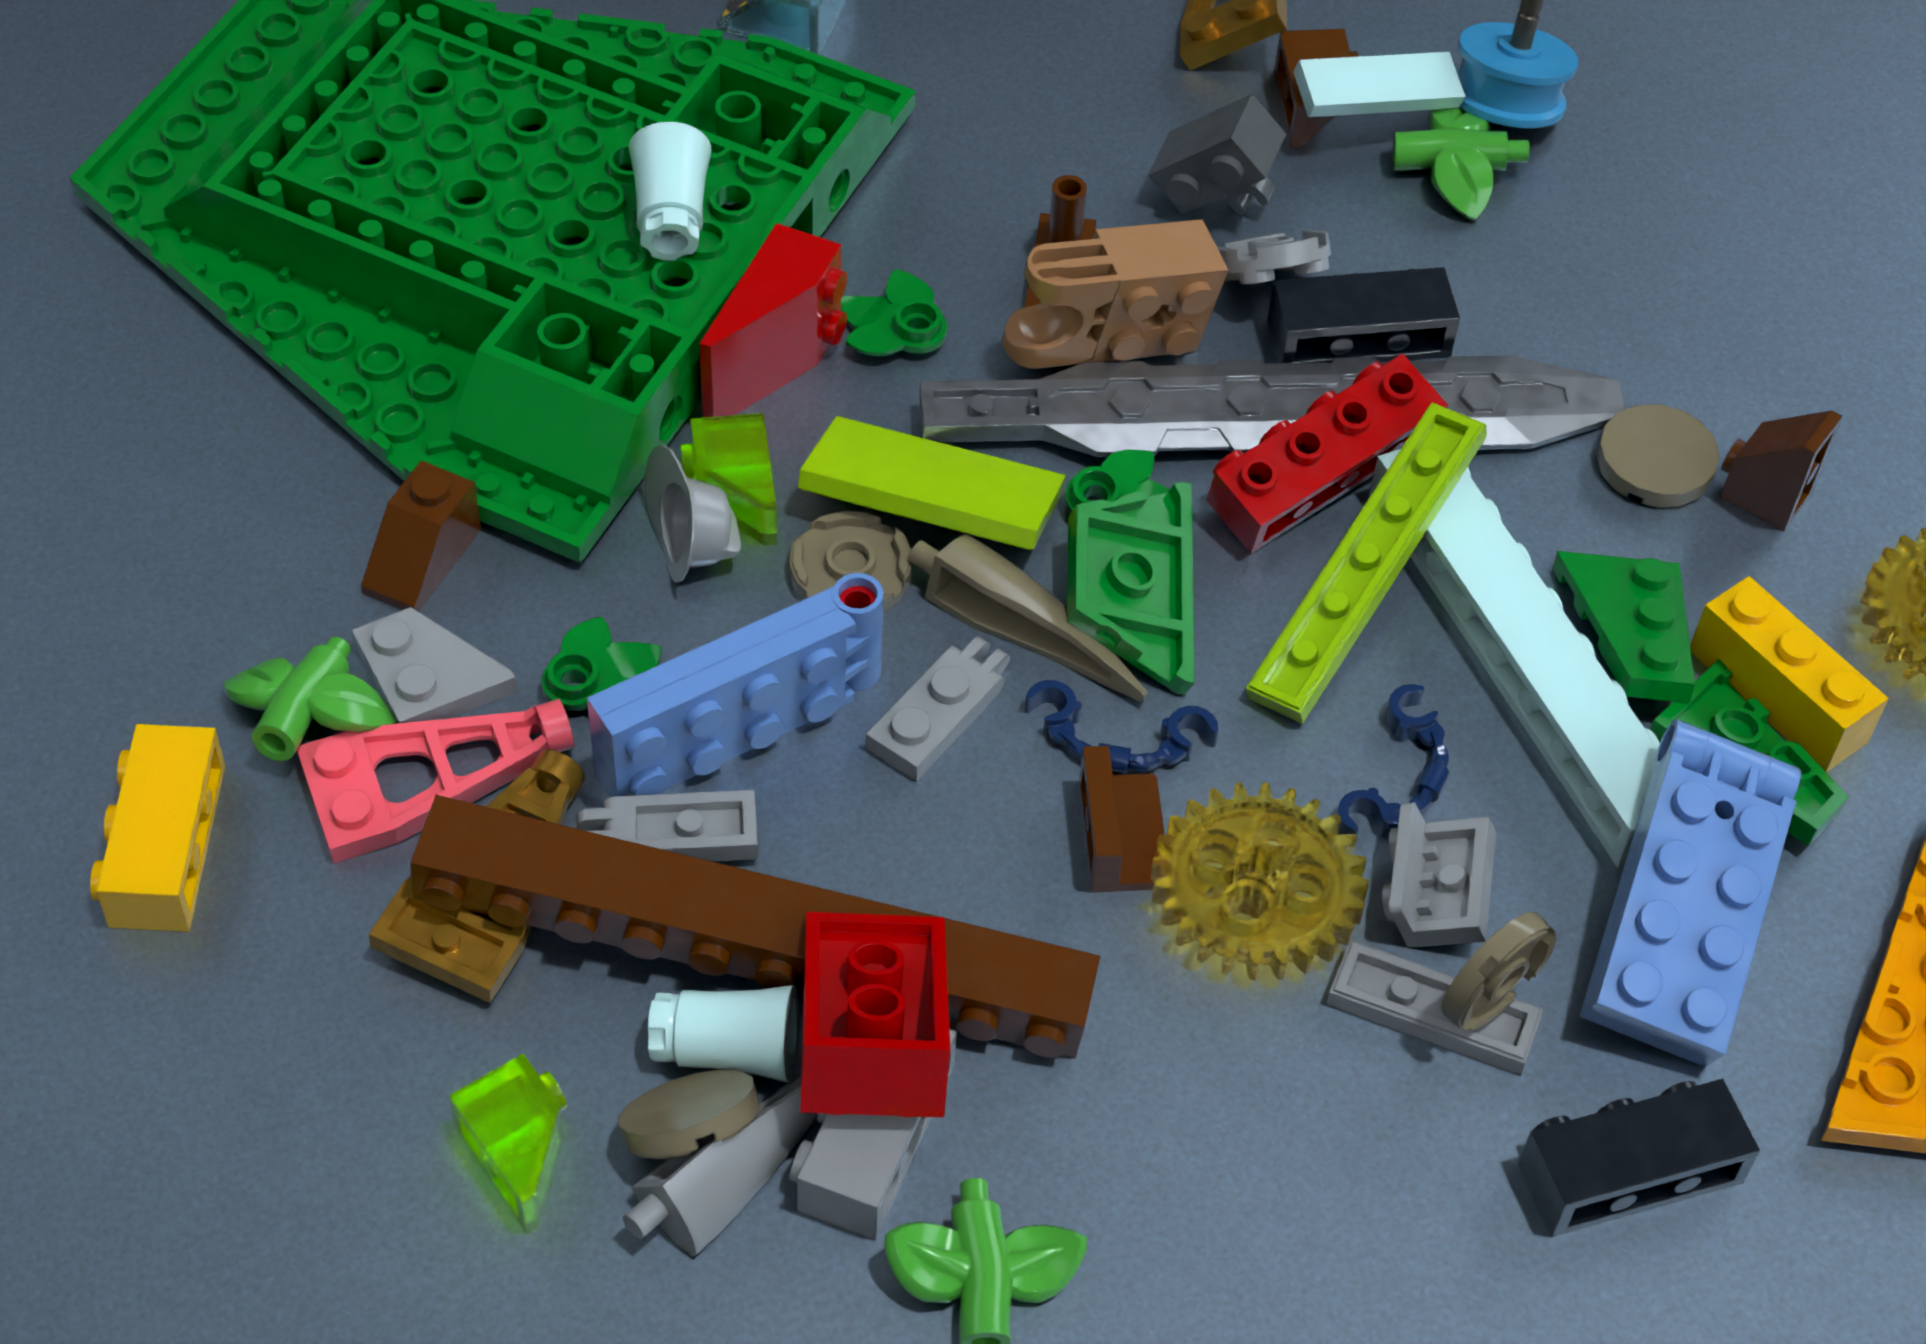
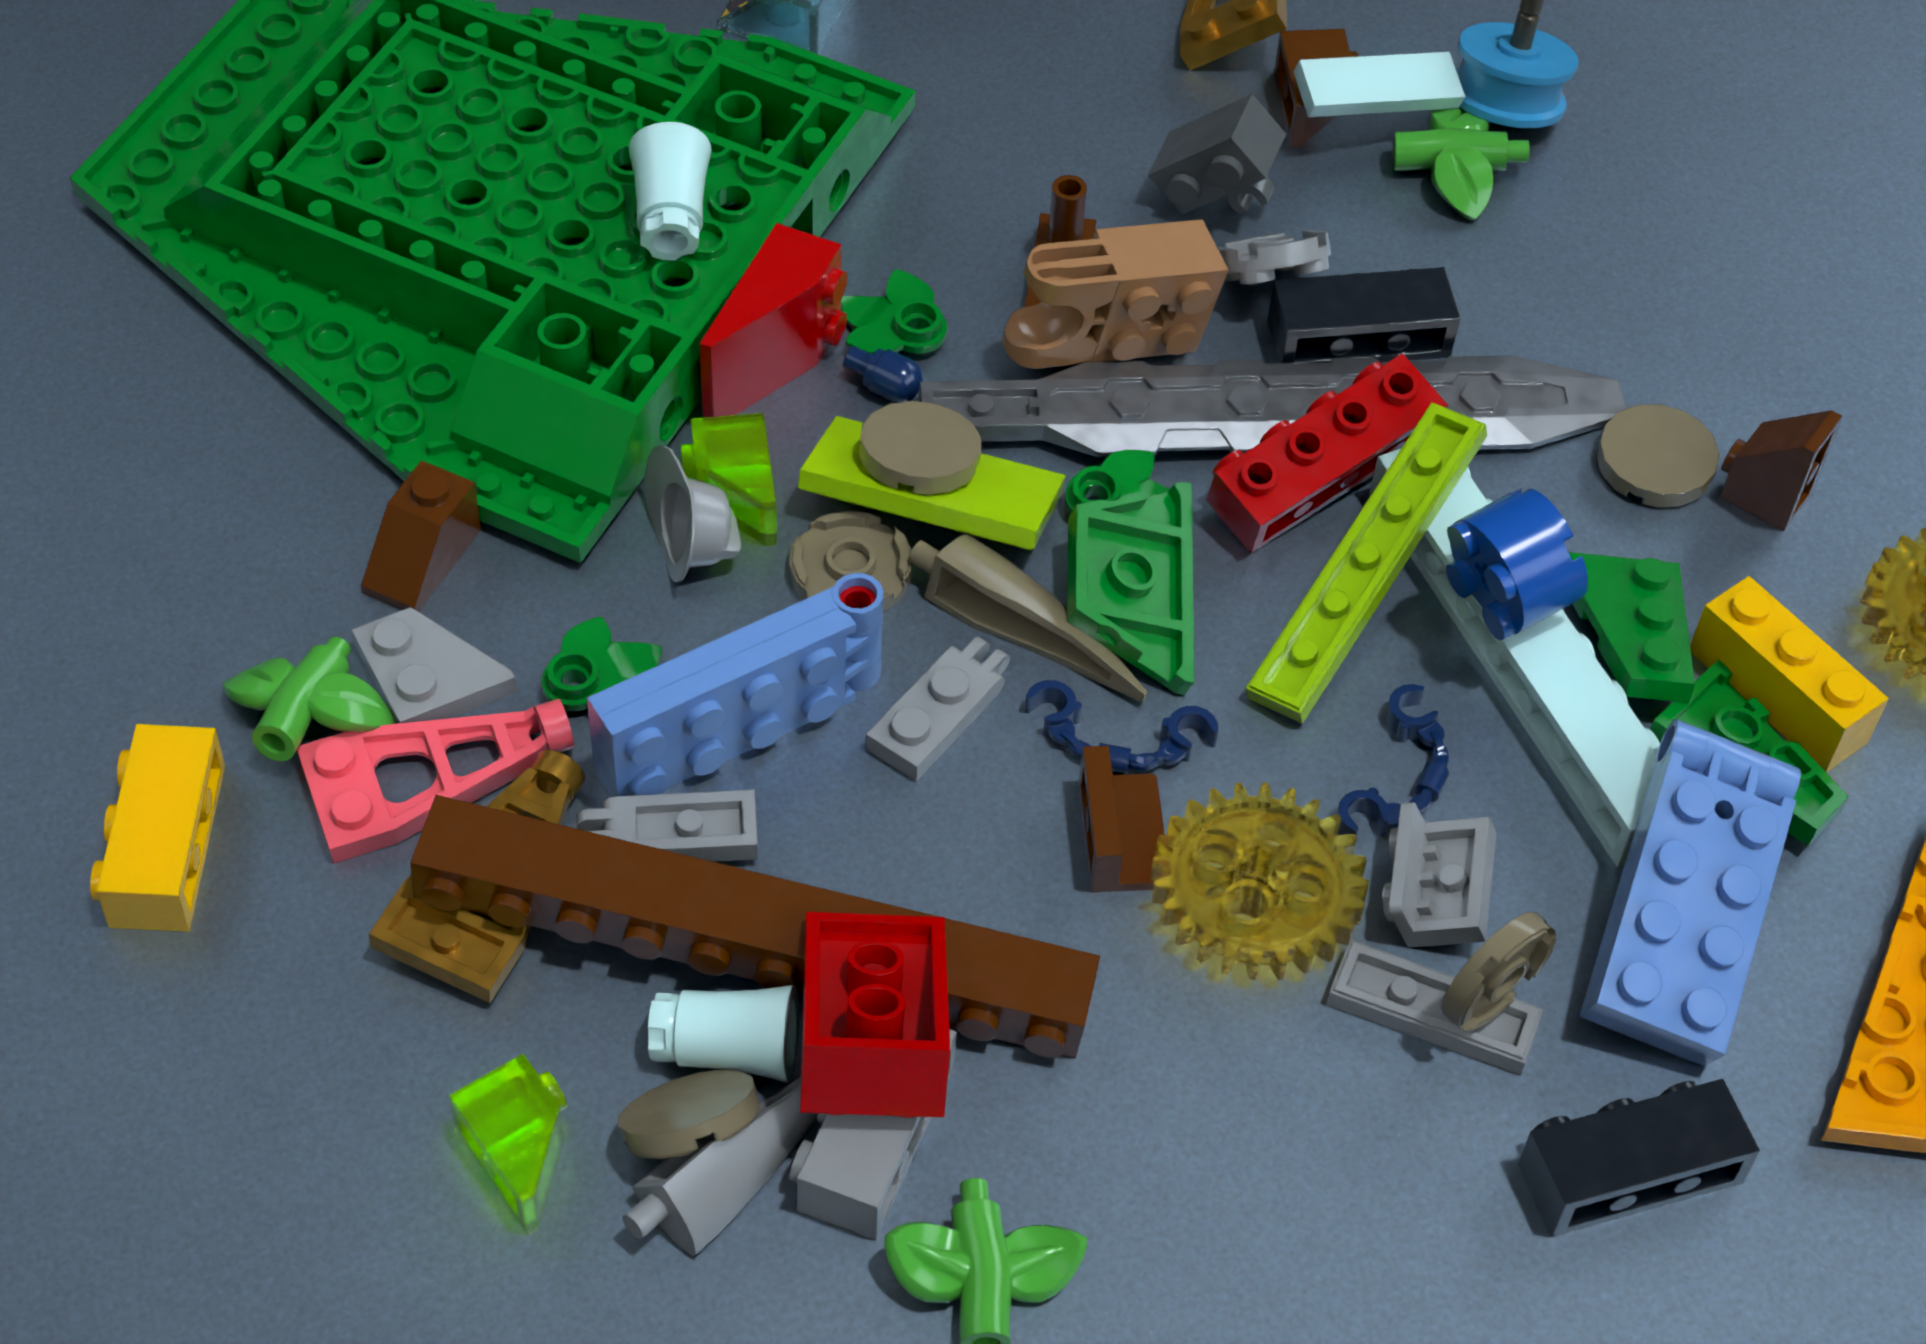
(886, 373): none -> dark blue cylinder
(920, 447): none -> dark tan tile
(1515, 562): none -> blue brick

